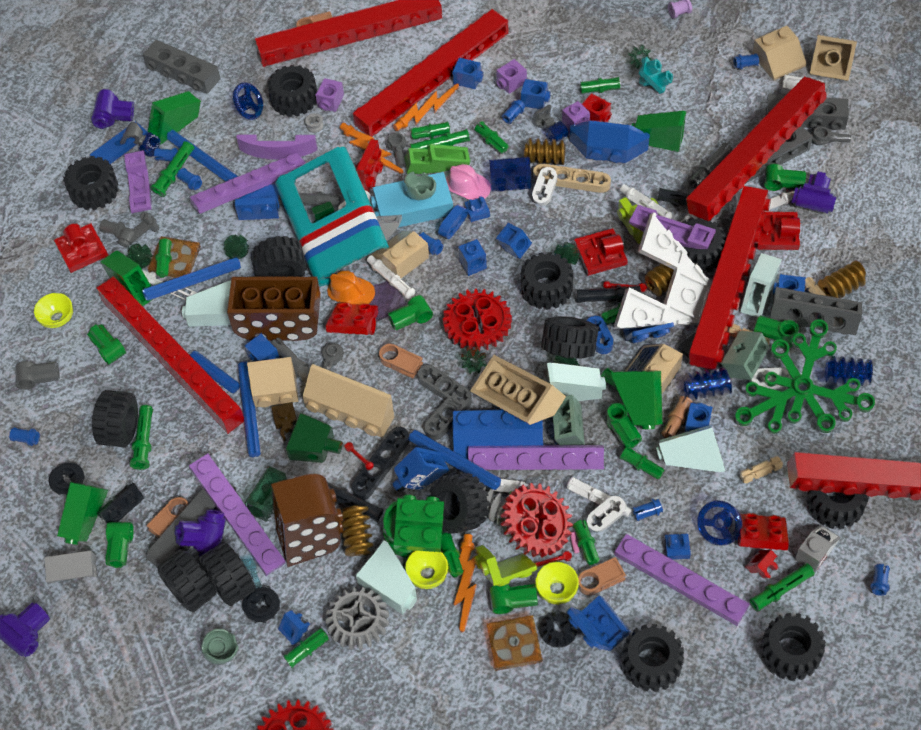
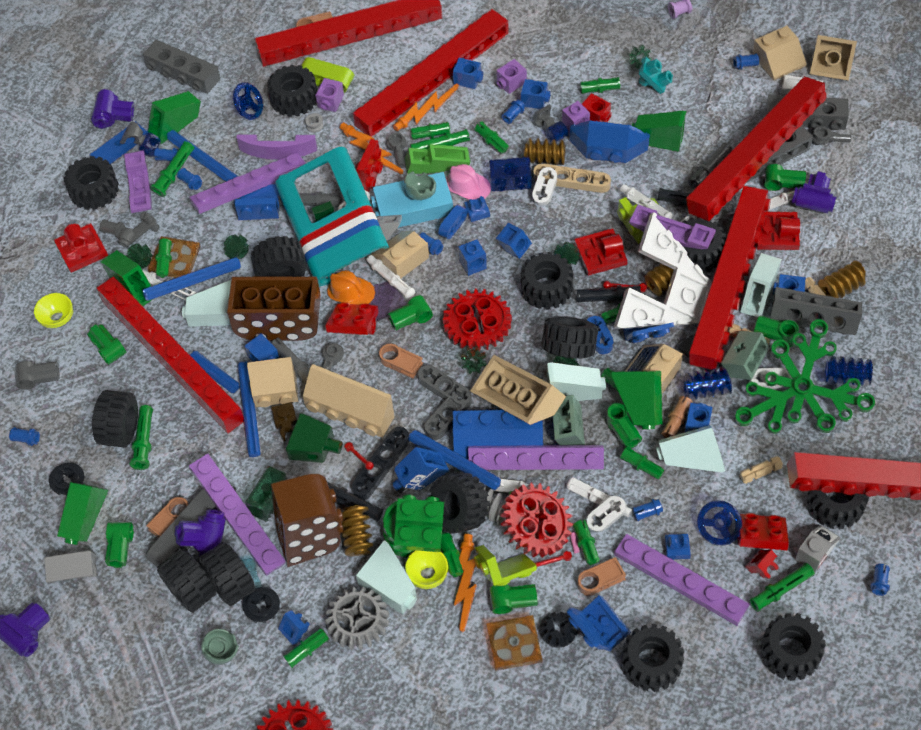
(121, 505): black hinge -> none
(329, 71): none -> lime beam
(557, 573): neon yellow piece -> none

